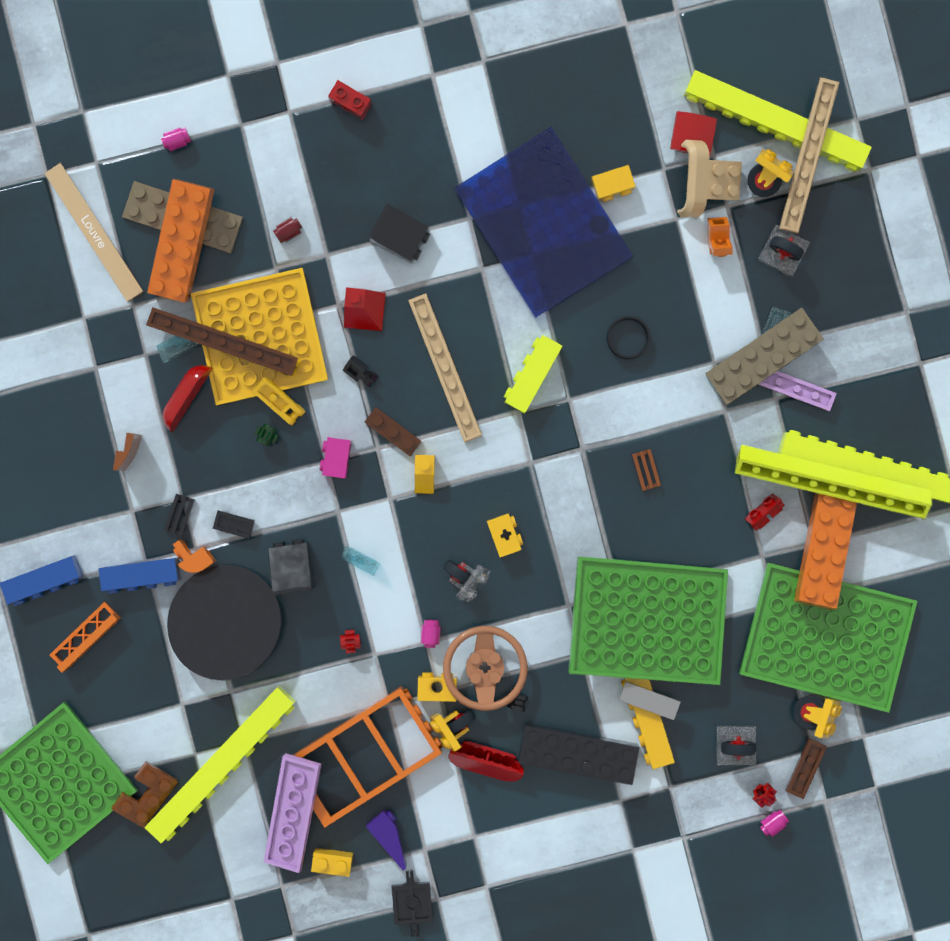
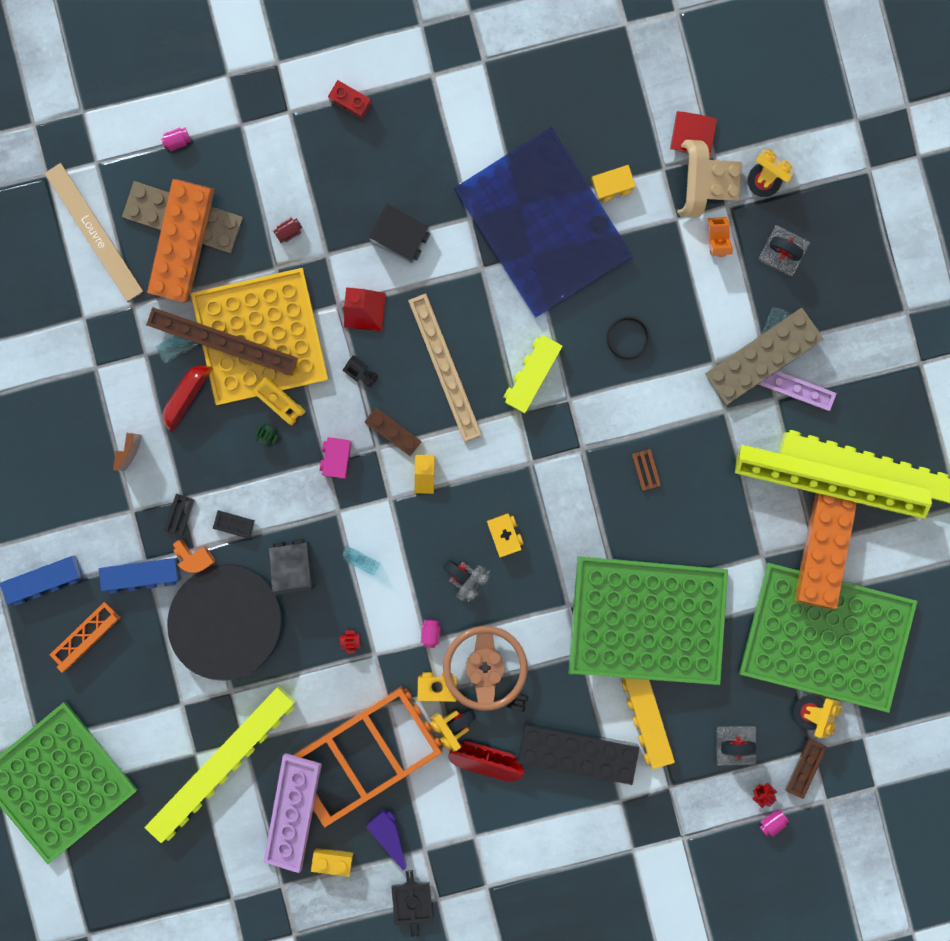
(159, 787): dark orange plate -> none
(649, 700): light grey tile -> none
(758, 517): red hinge -> none
(772, 119): neon yellow brick -> none
(809, 155): tan tile -> none

